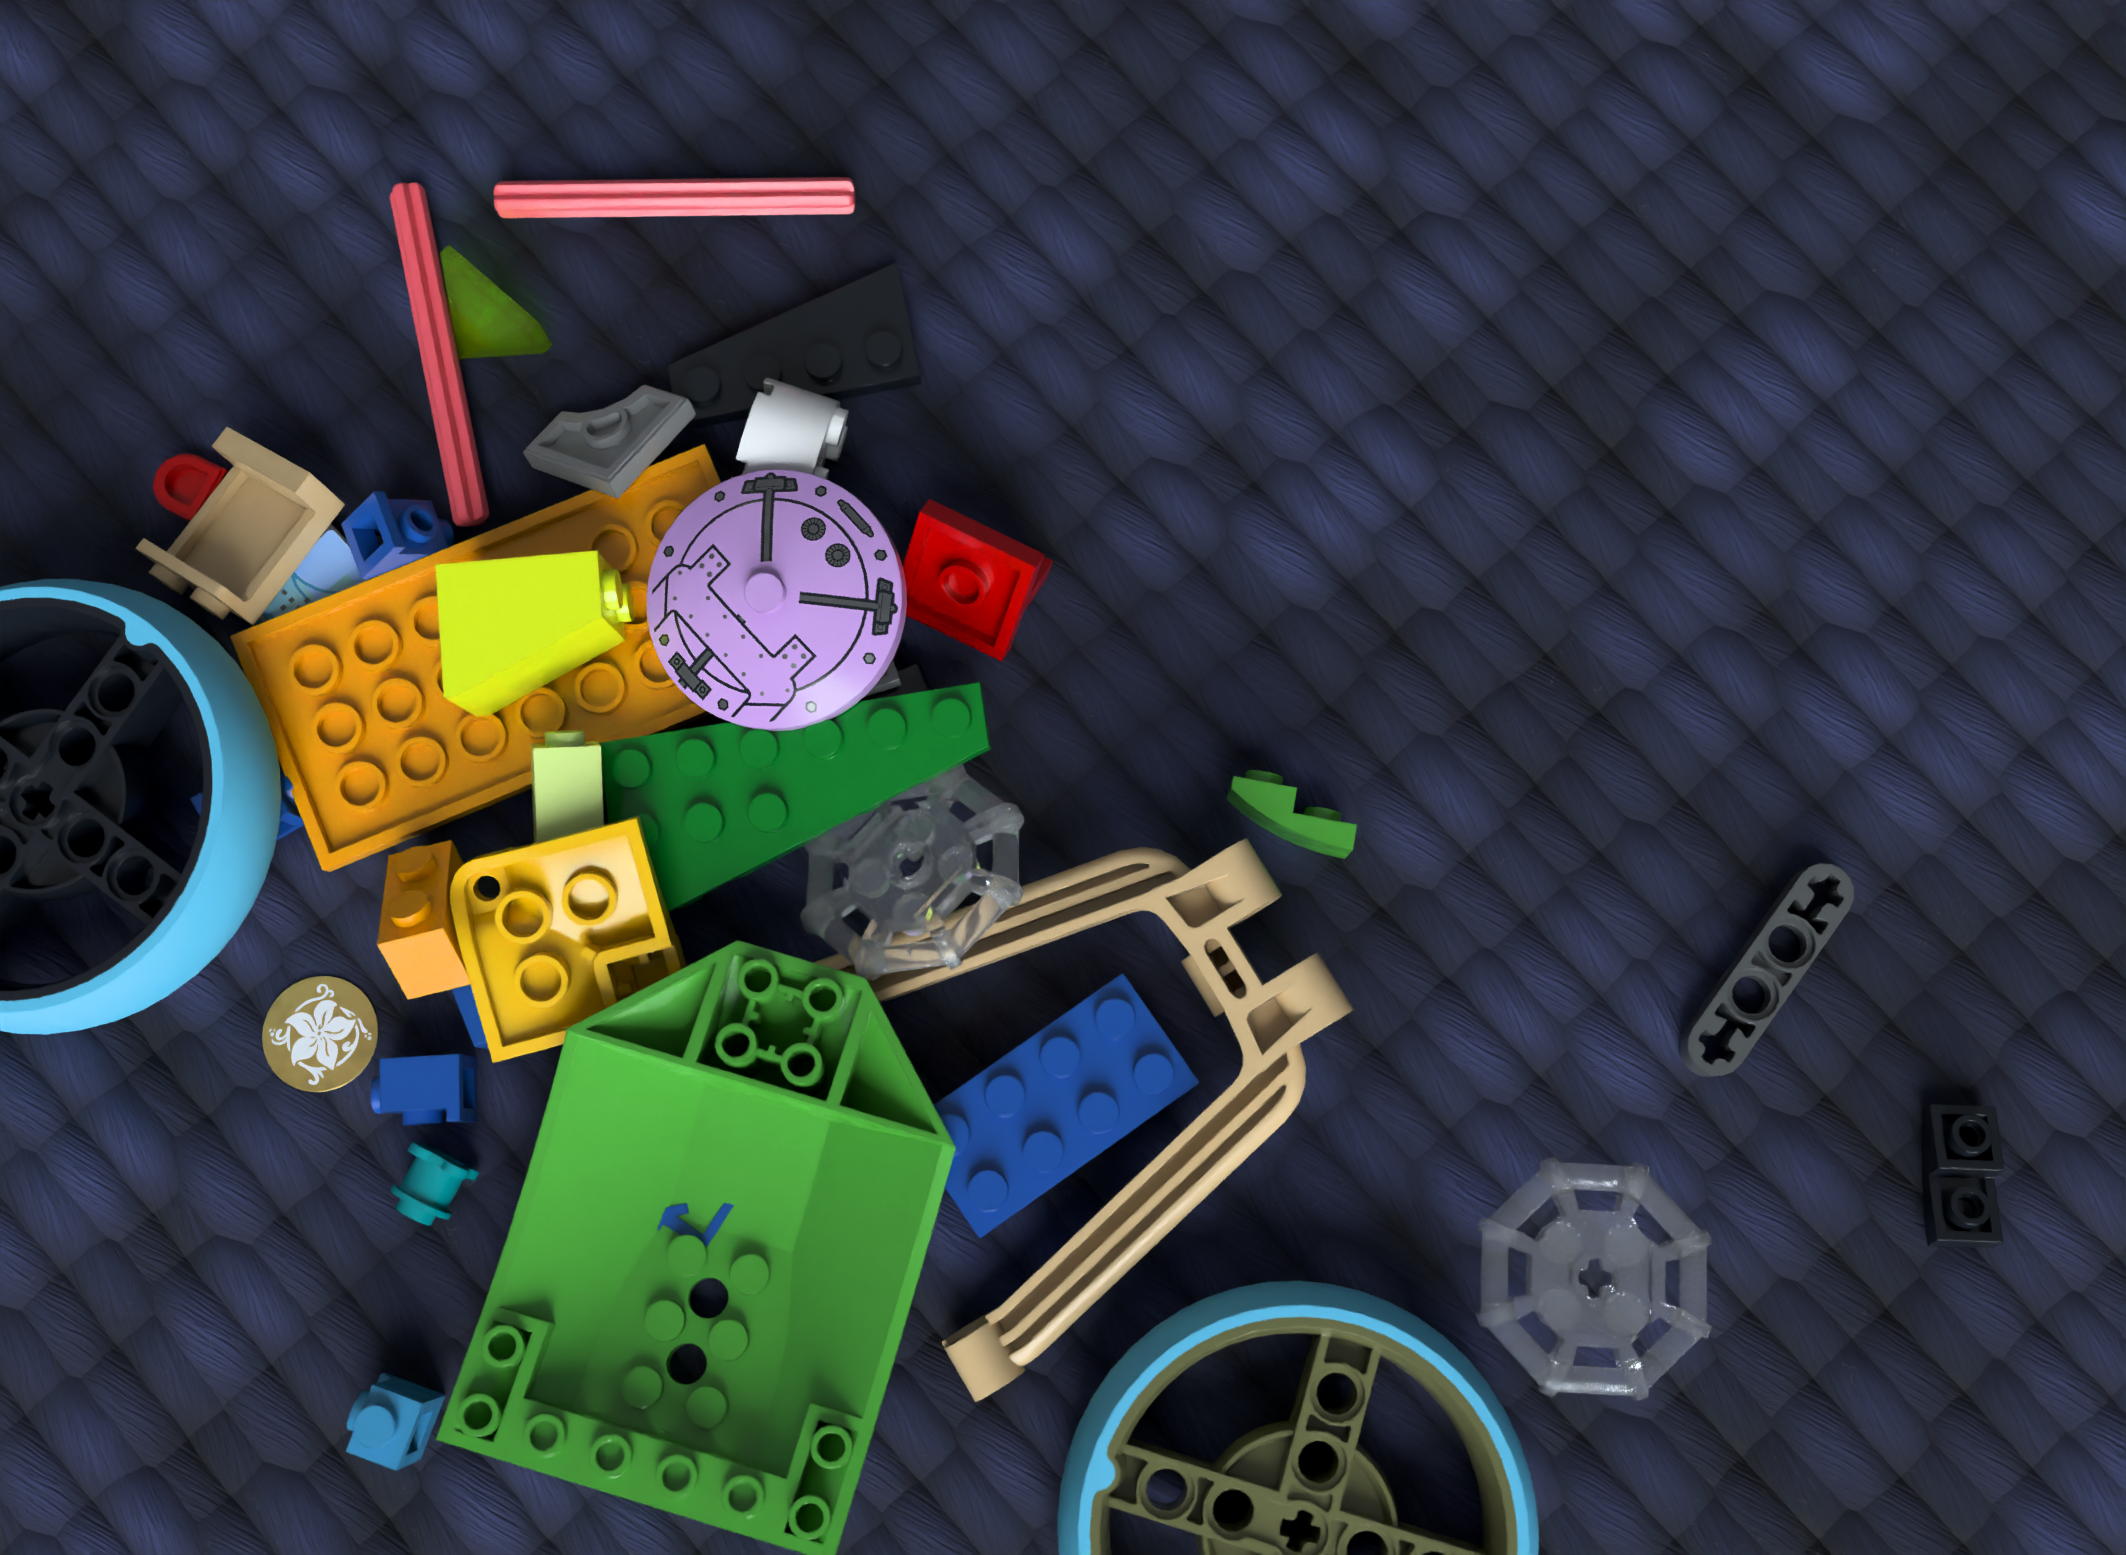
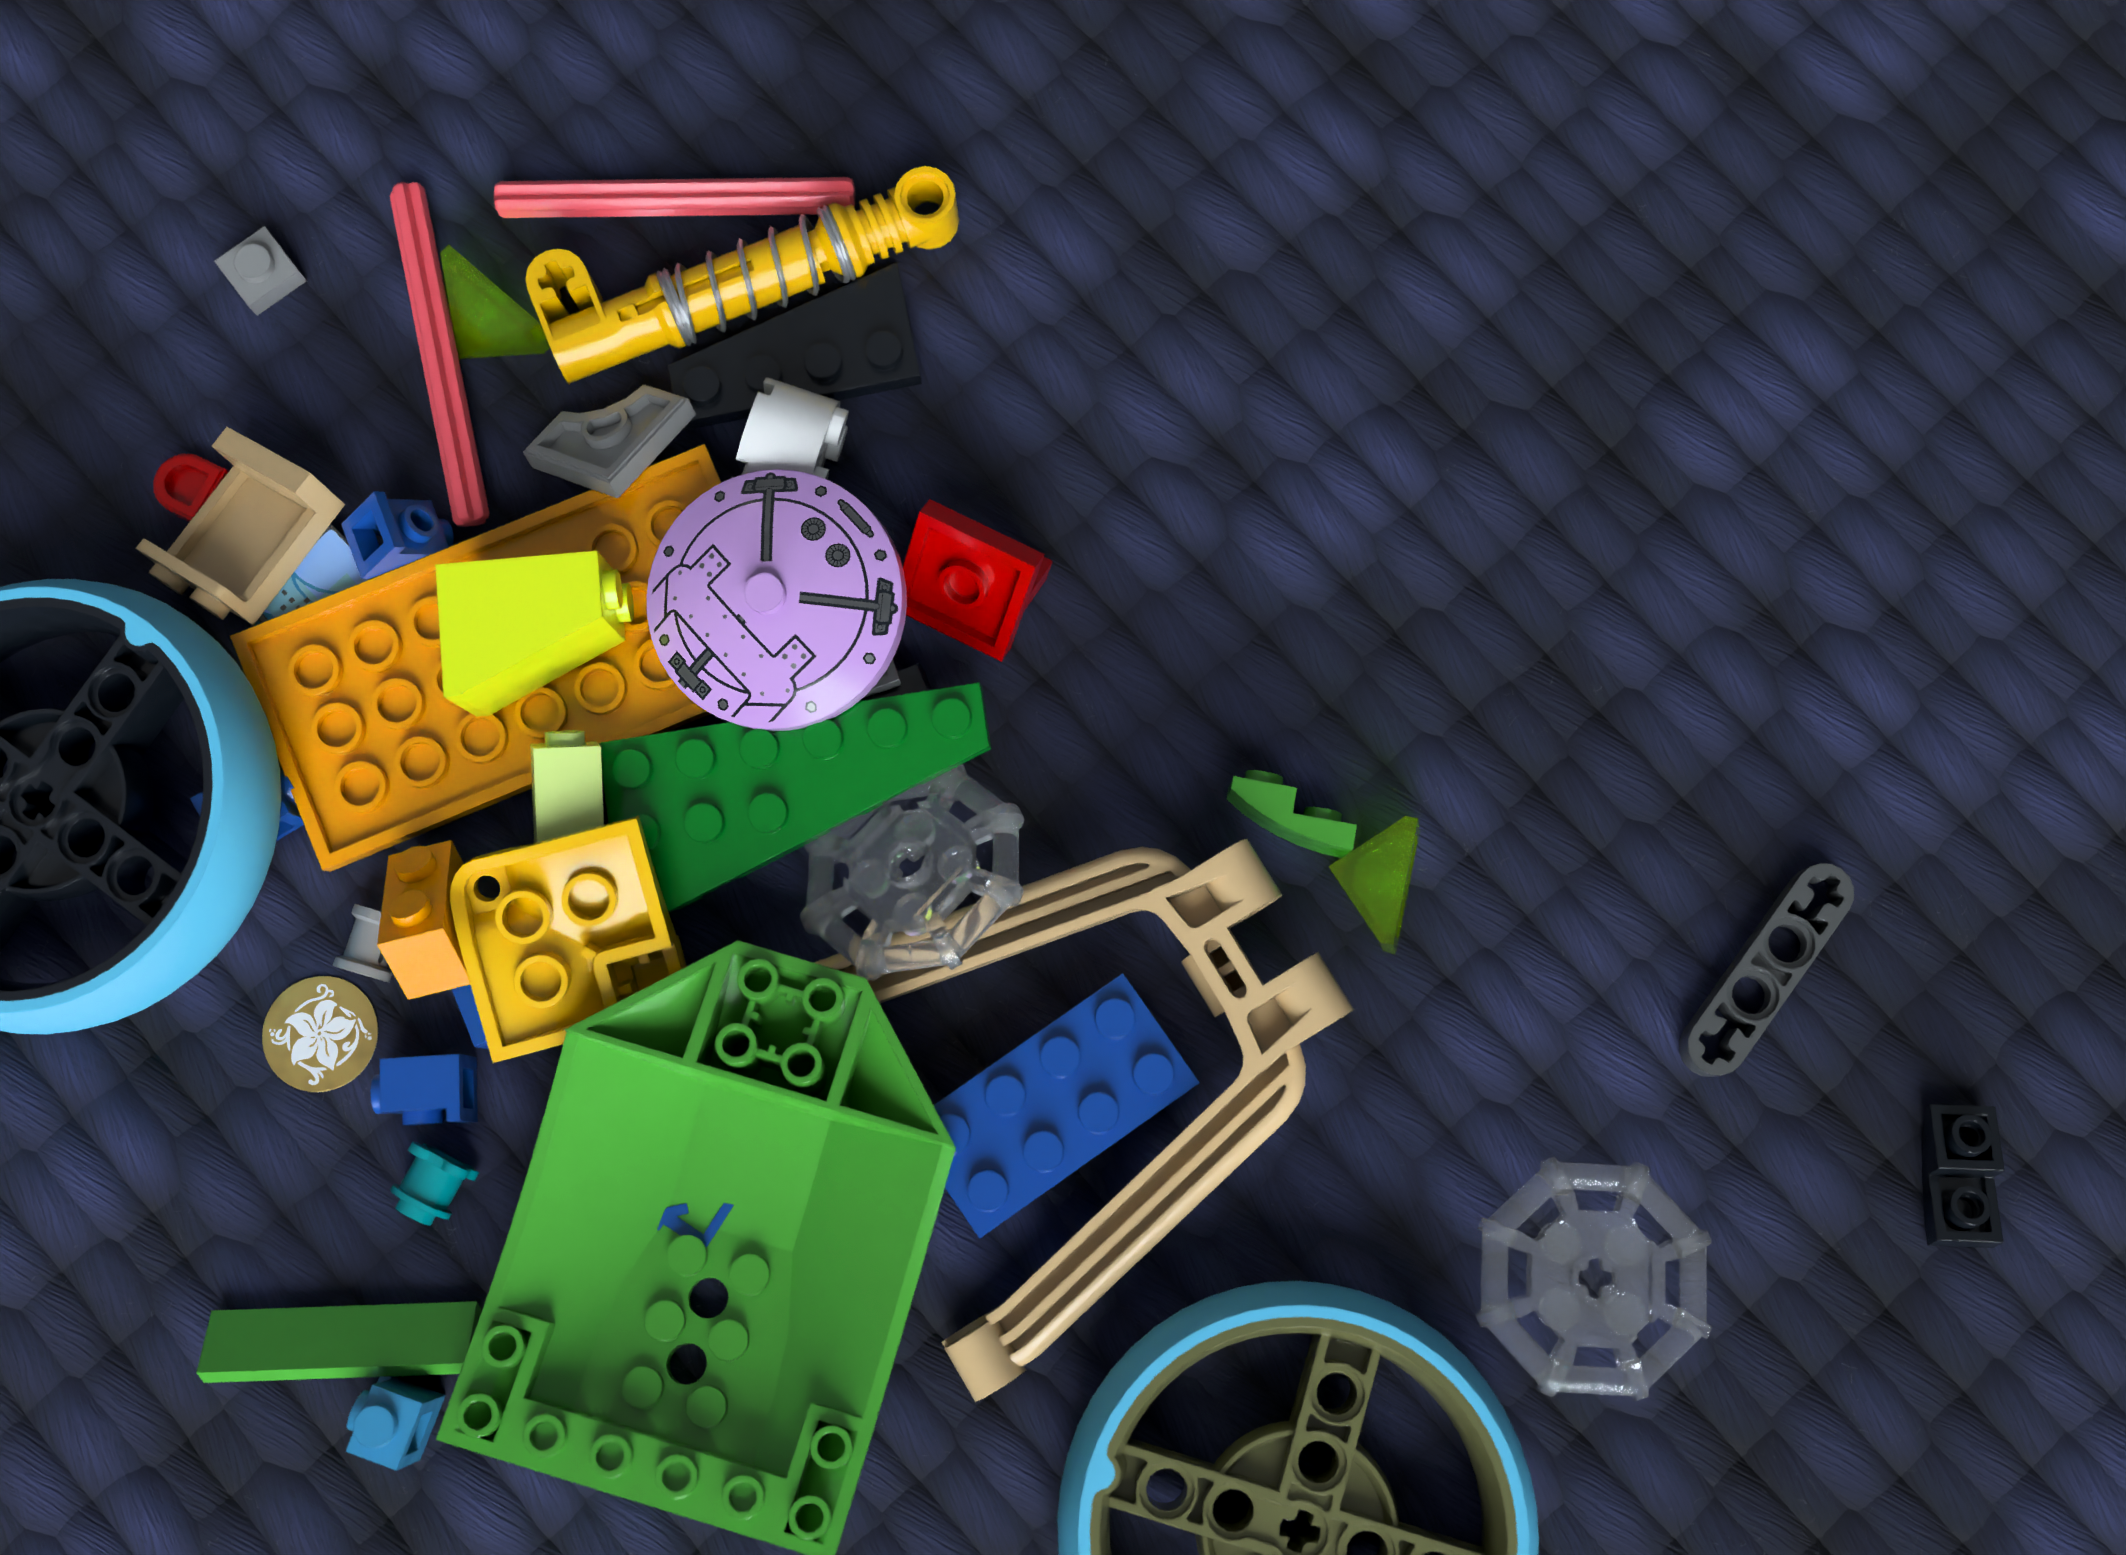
(260, 271): none -> light grey plate
(337, 1341): none -> bright green tile
(362, 951): none -> light grey bush
(736, 283): none -> yellow piece
(1379, 879): none -> clear neon green slope

